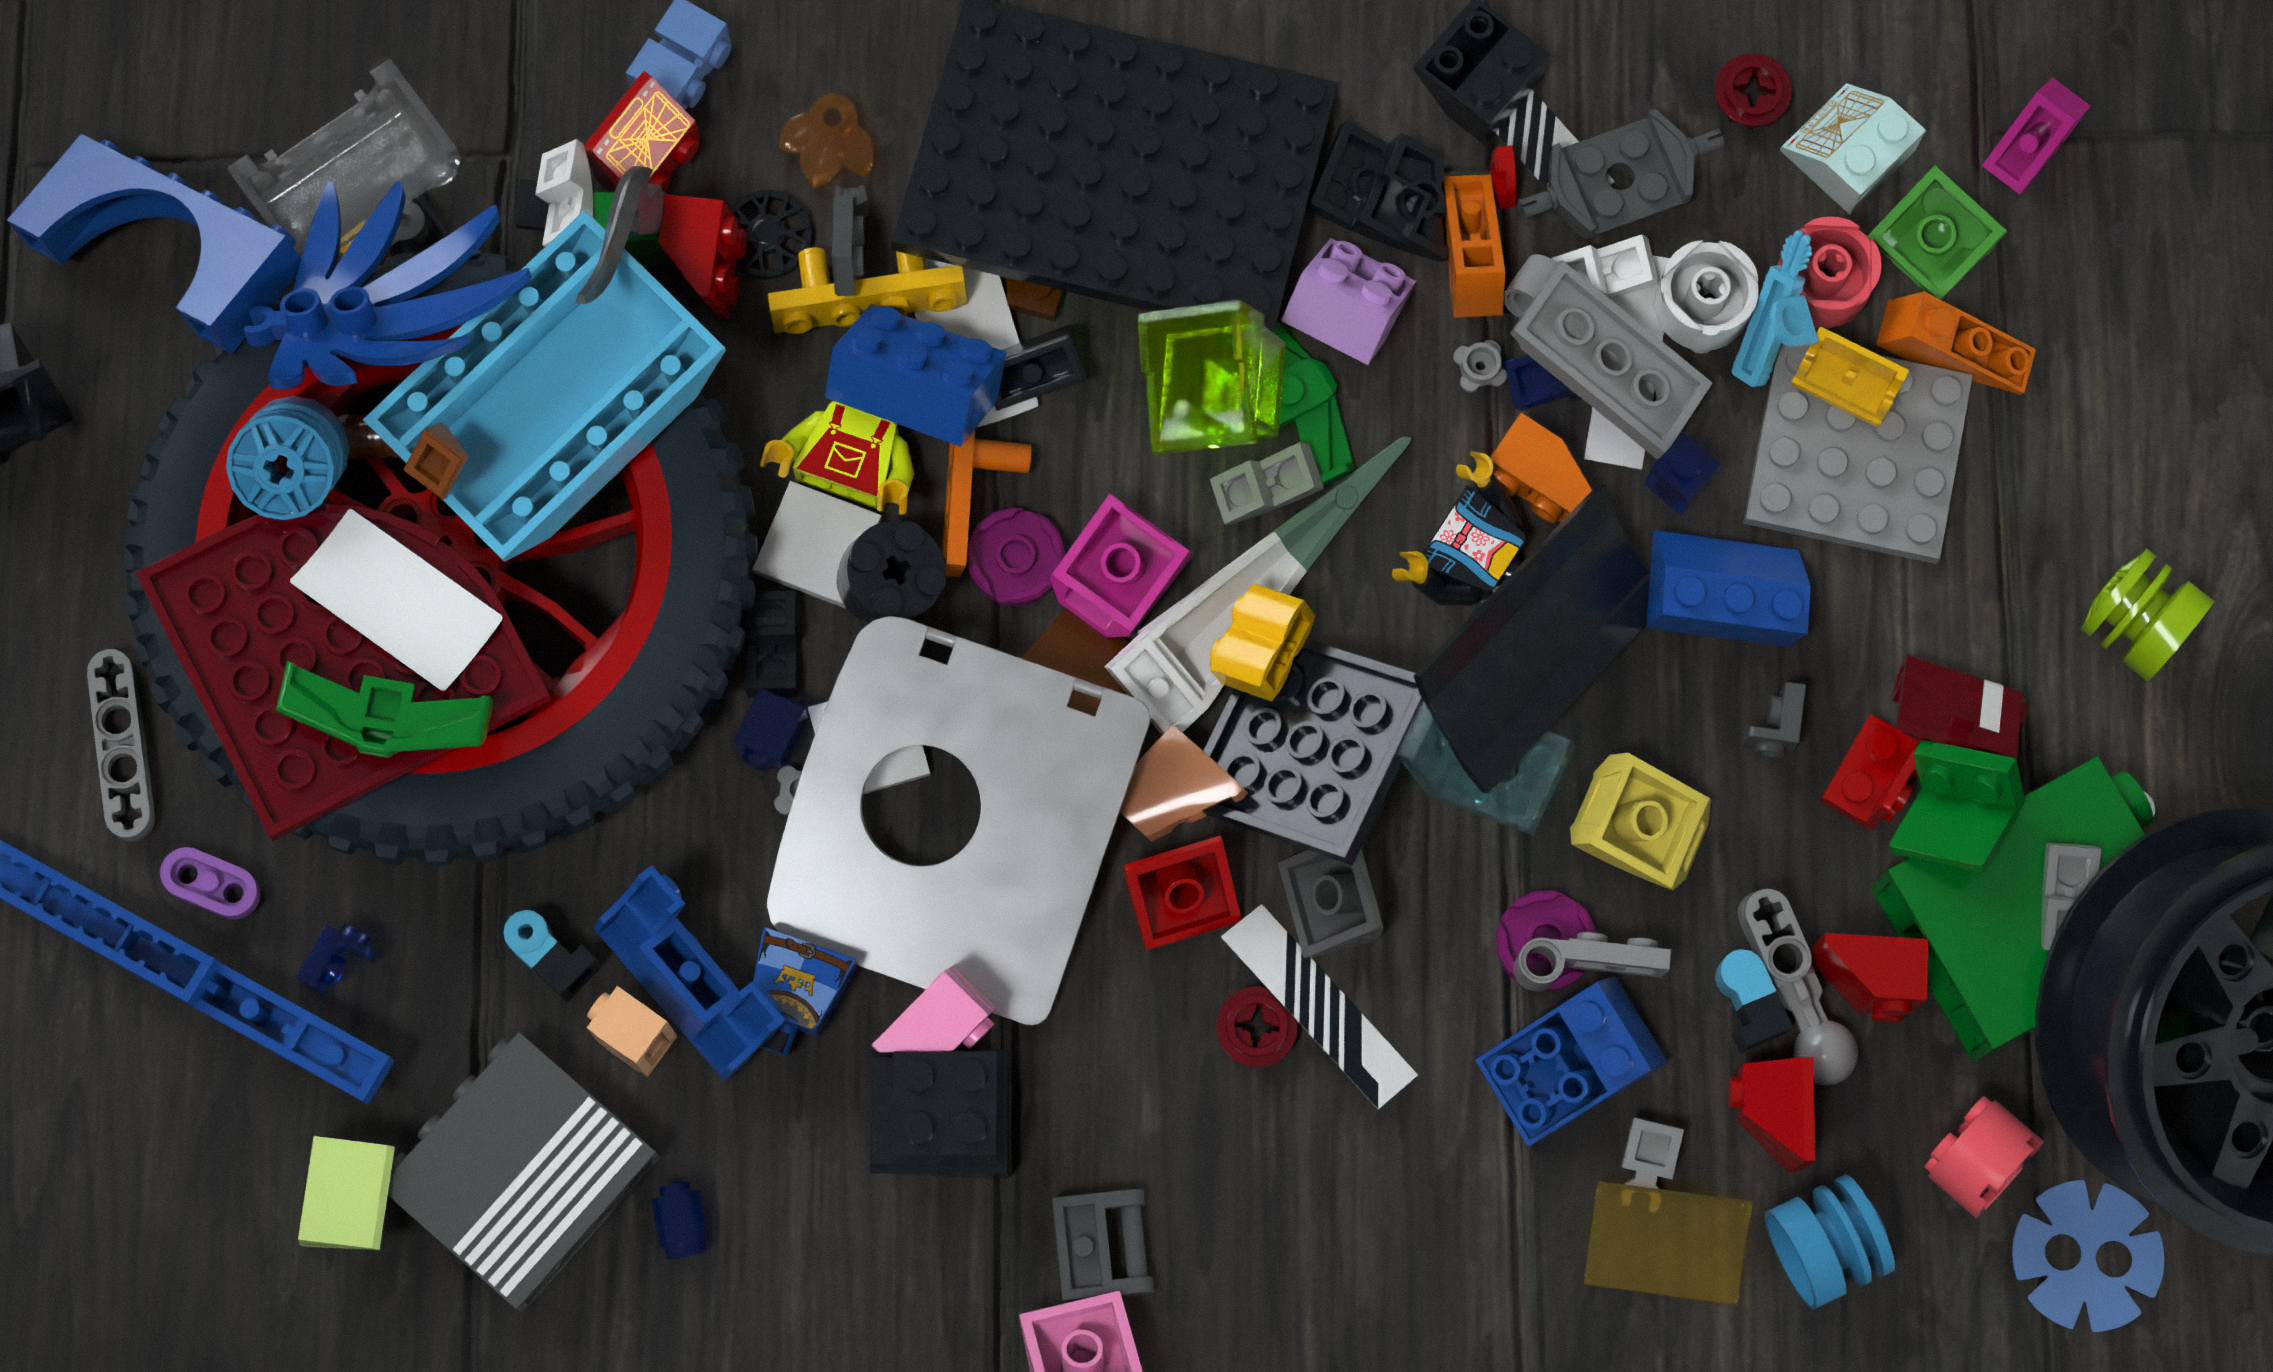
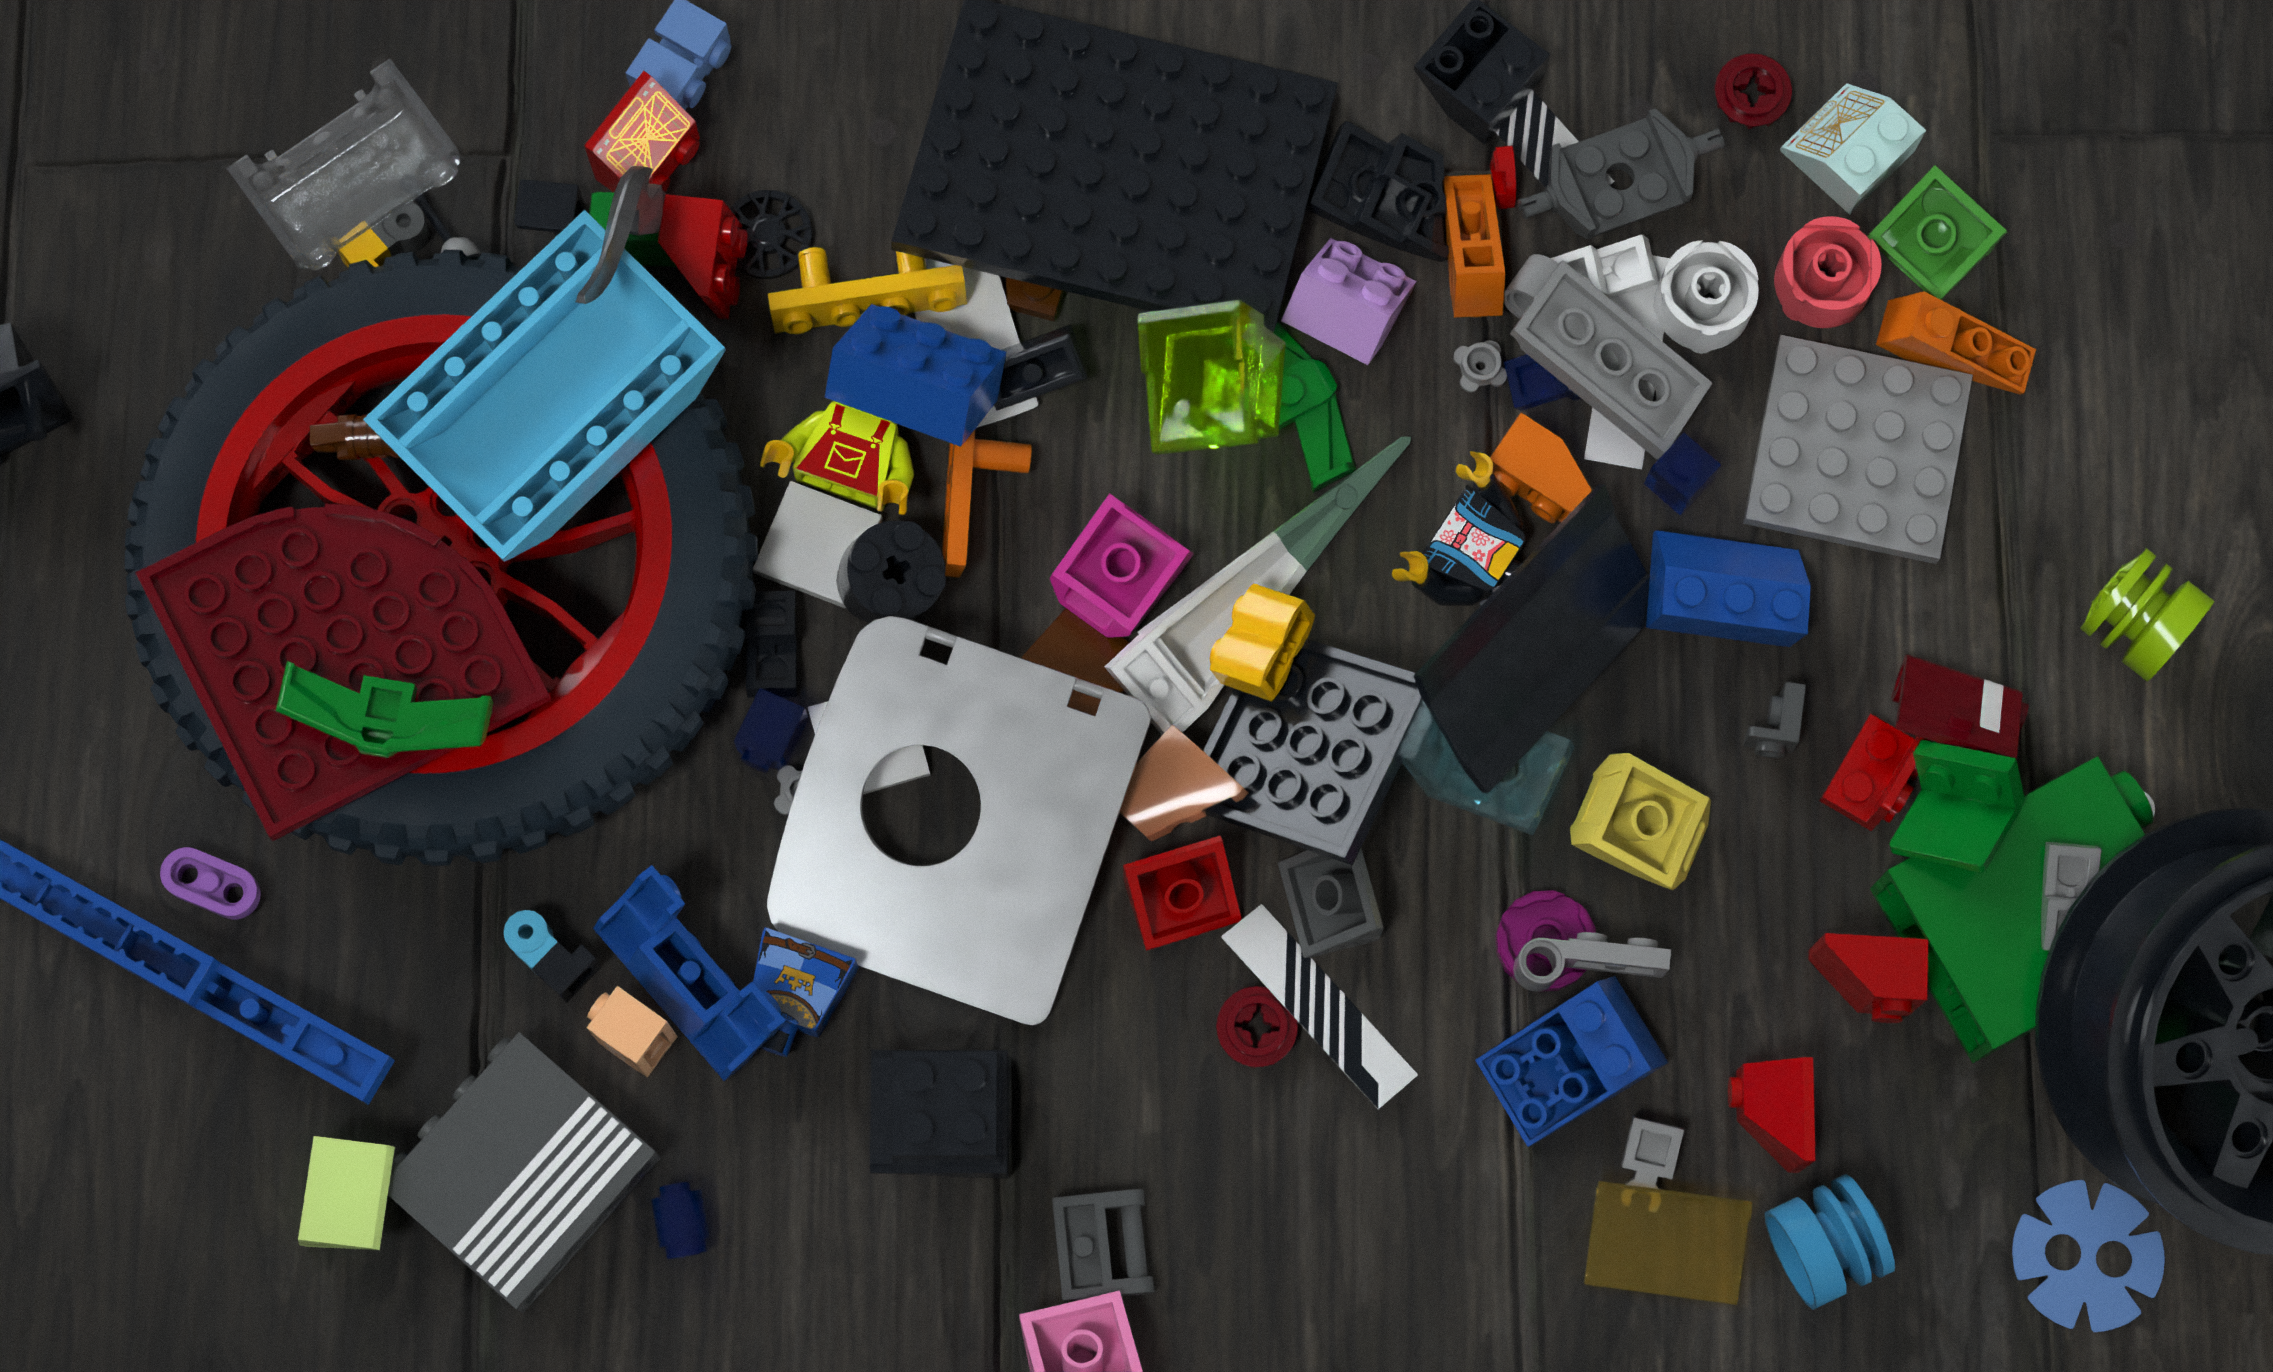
(102, 188): arch -> none
(126, 744): light grey beam -> none
(315, 454): dark azure wheel -> none
(326, 962): clear blue bracket -> none
(337, 317): blue plant -> none
(397, 600): white sticker -> none
(437, 460): dark orange slope -> none
(565, 186): white slope -> none
(827, 147): clear orange plate -> none
(849, 211): dark grey hinge -> none
(940, 1018): bright pink slope -> none
(1011, 571): magenta tile -> none
(1266, 484): light grey slope -> none
(1754, 997): leg -> none
(1778, 316): medium azure piece -> none
(1826, 1041): light grey beam -> none
(1849, 377): yellow hinge -> none
(1983, 1157): coral brick -> none
(2036, 135): dark pink slope -> none

